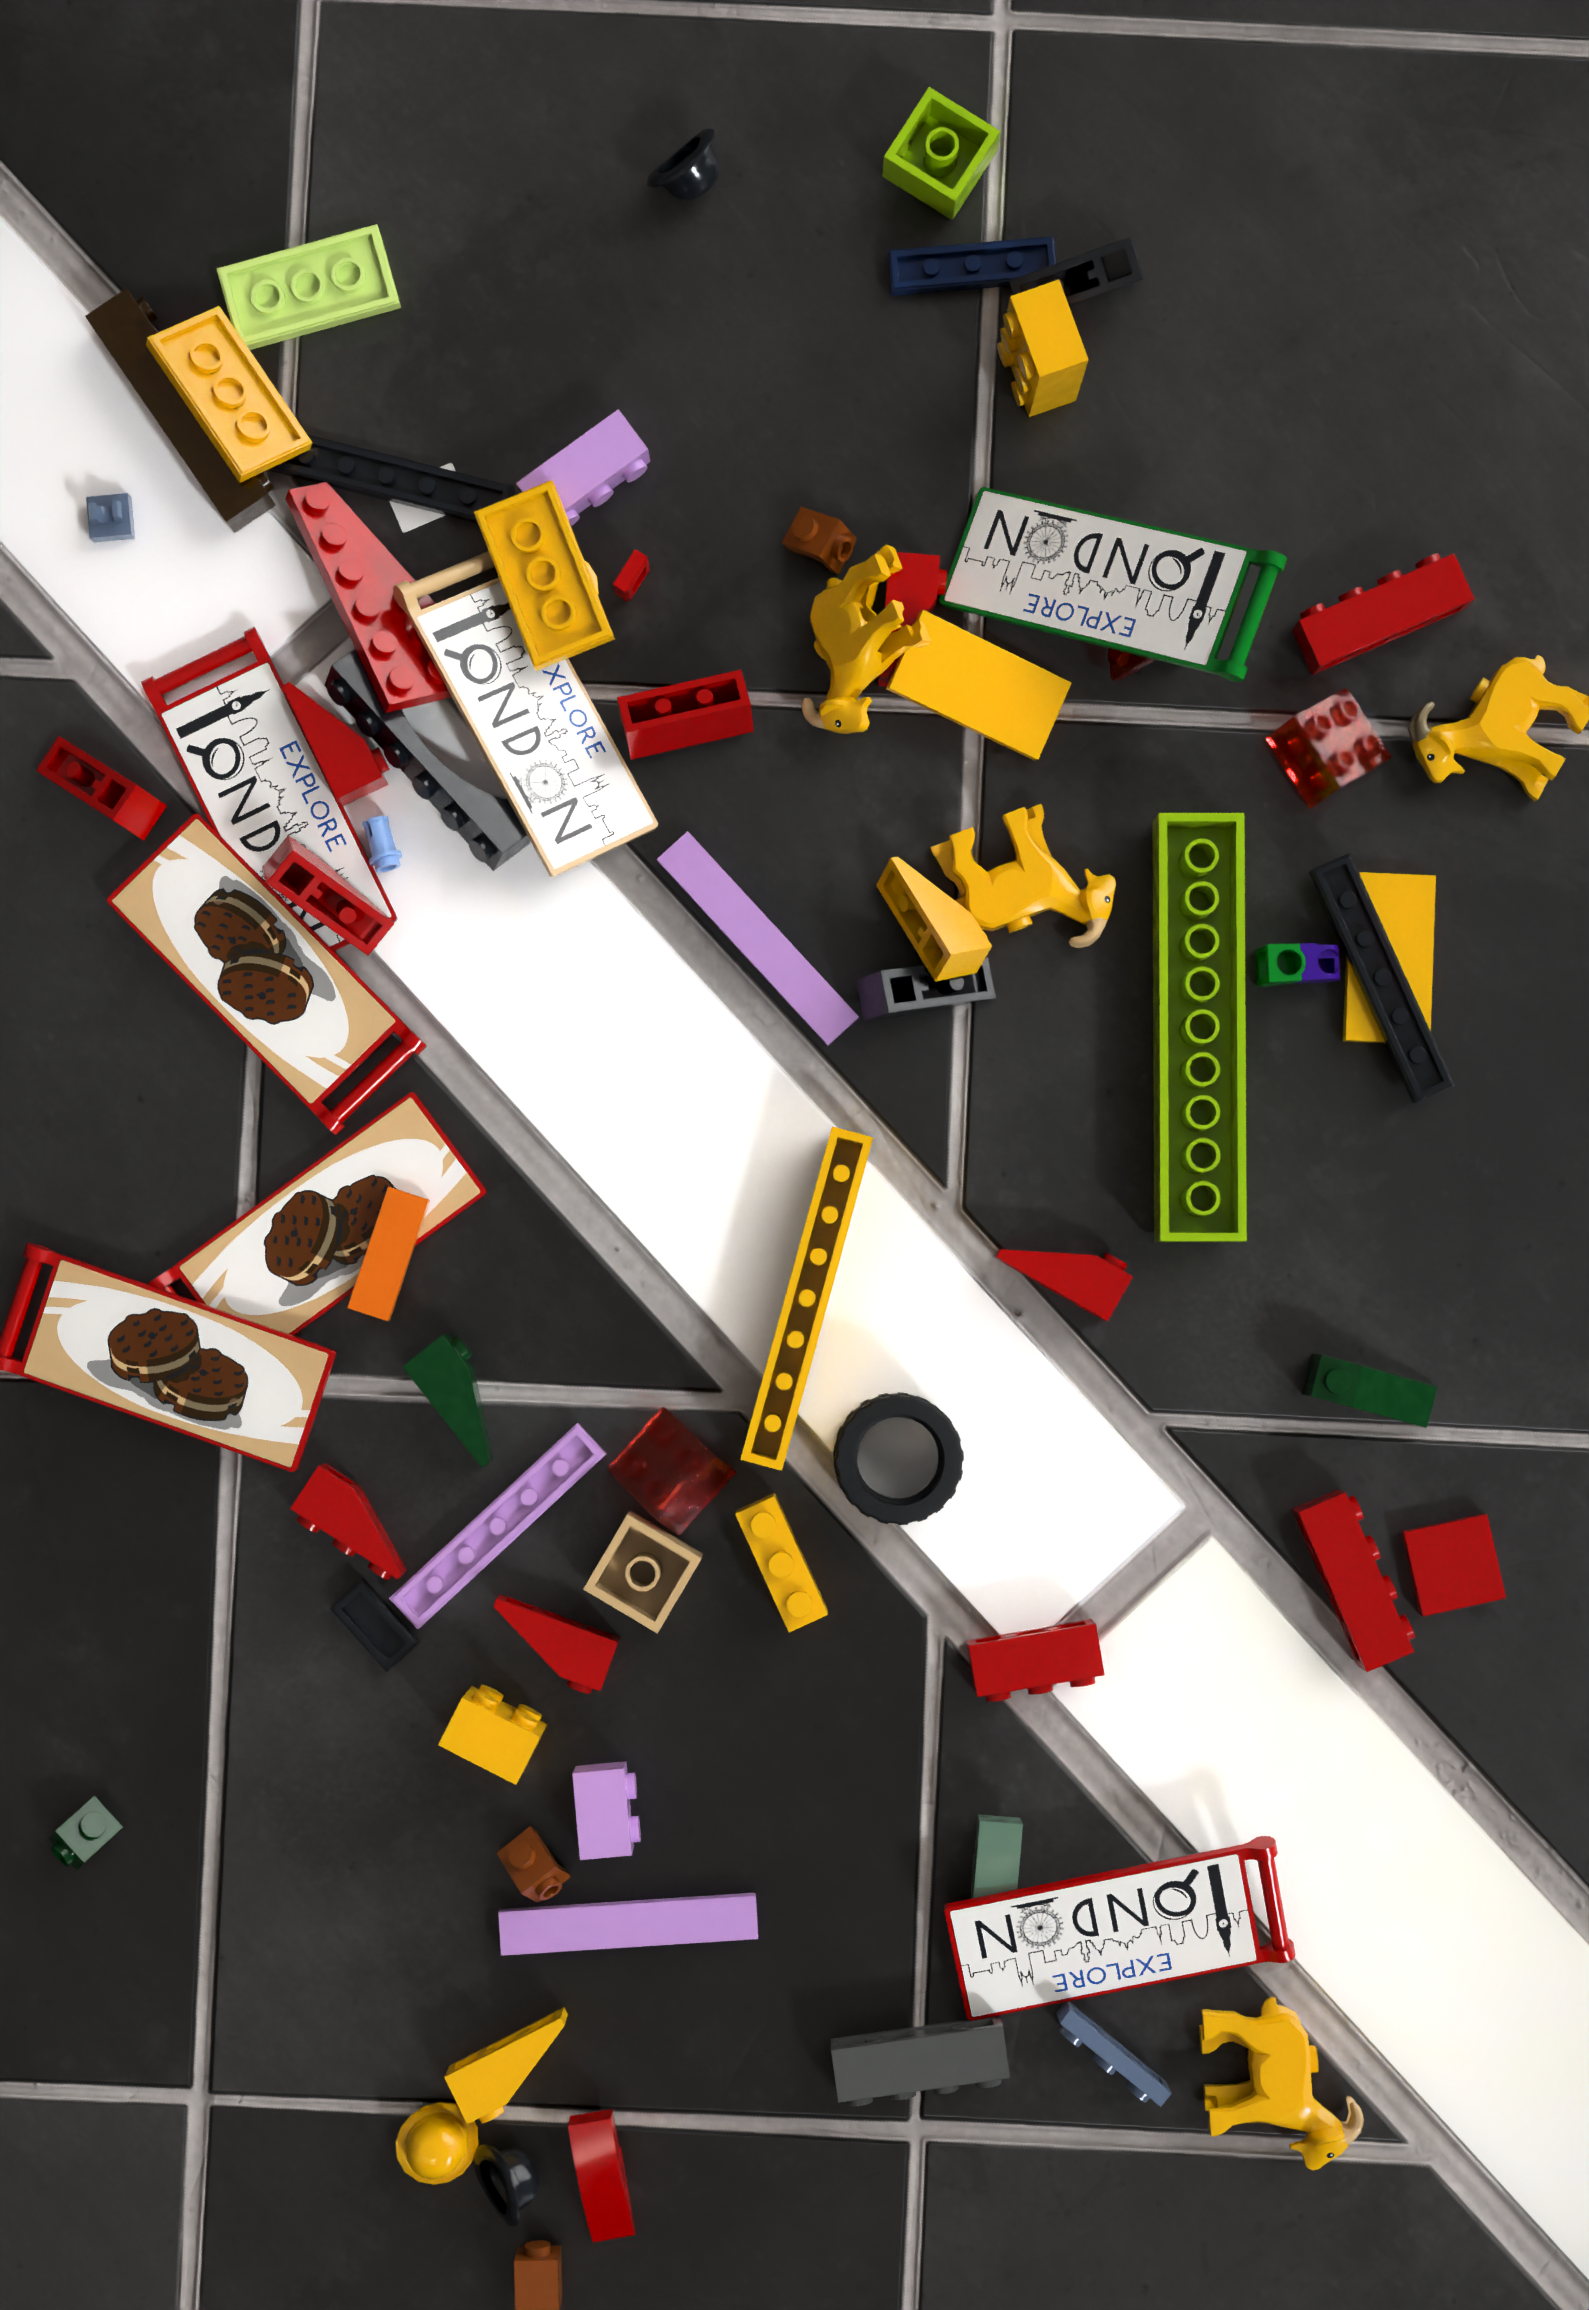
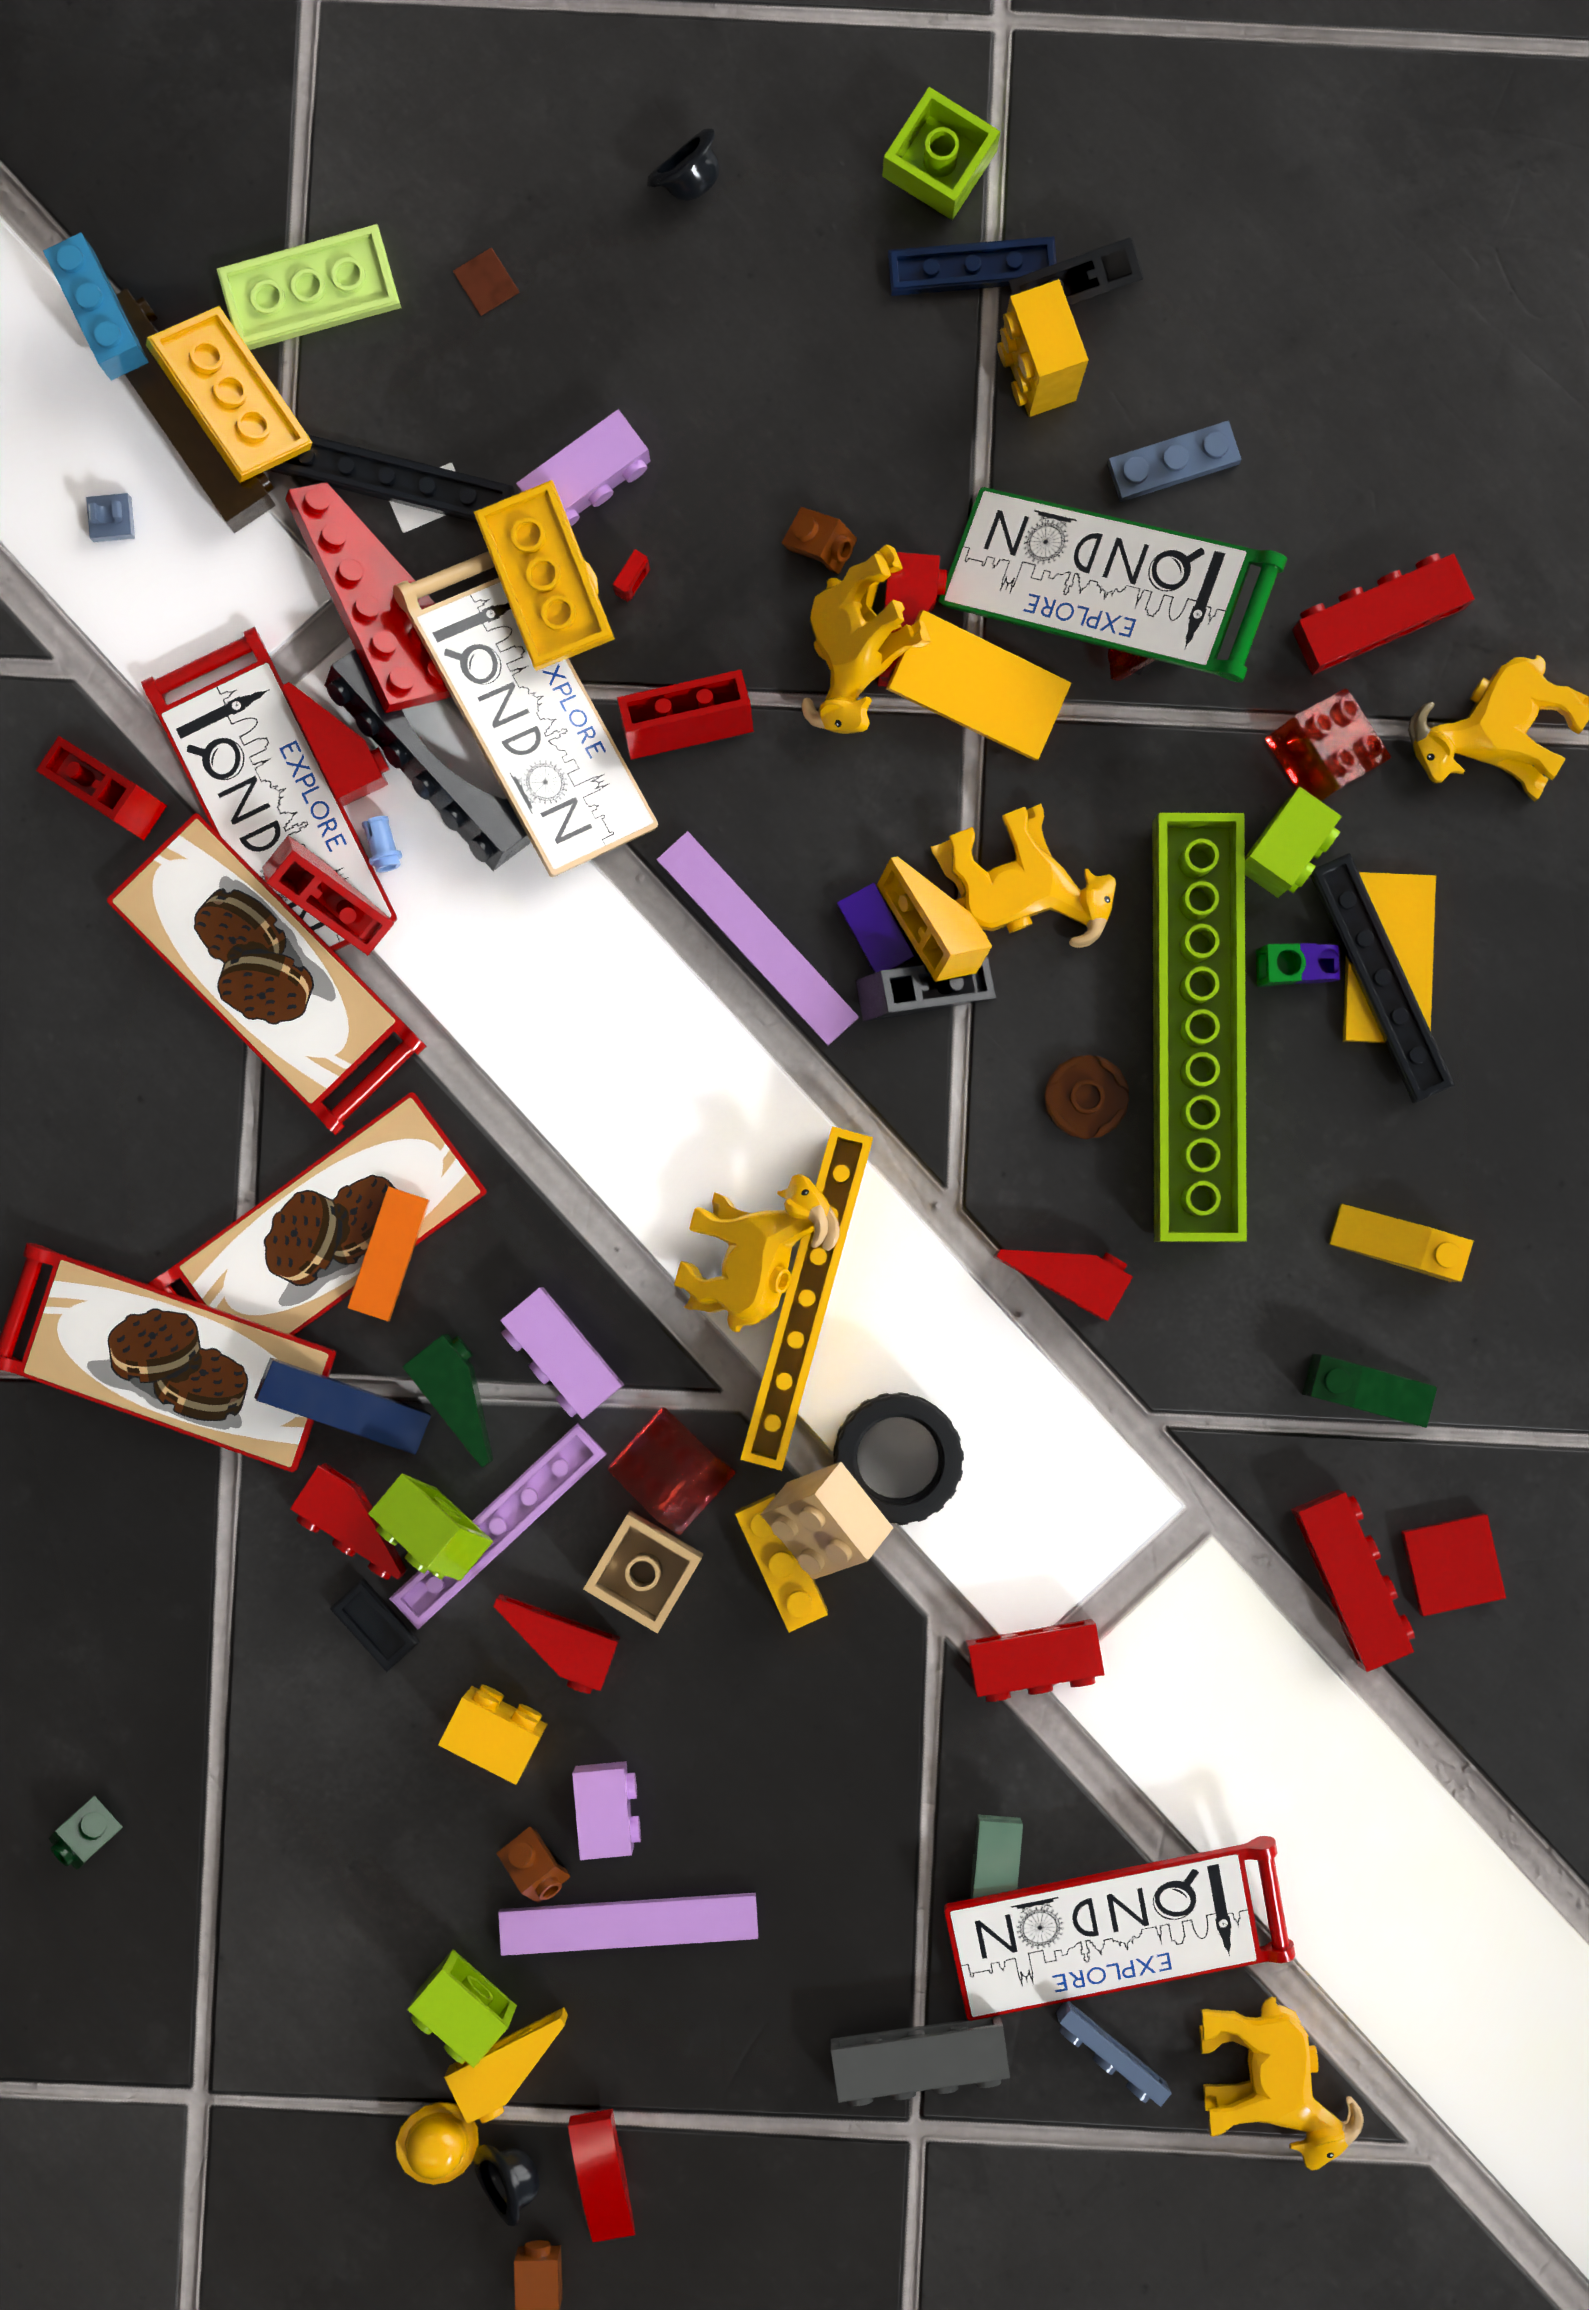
(95, 306): none -> dark azure brick
(342, 1406): none -> dark blue tile
(429, 1528): none -> lime brick
(461, 2009): none -> lime brick
(486, 281): none -> copper sticker
(560, 1354): none -> lavender brick
(757, 1252): none -> yellow animal
(827, 1521): none -> tan brick
(875, 929): none -> dark purple tile
(1086, 1097): none -> reddish brown tile
(1174, 461): none -> sand blue plate
(1293, 837): none -> lime brick
(1401, 1243): none -> yellow slope

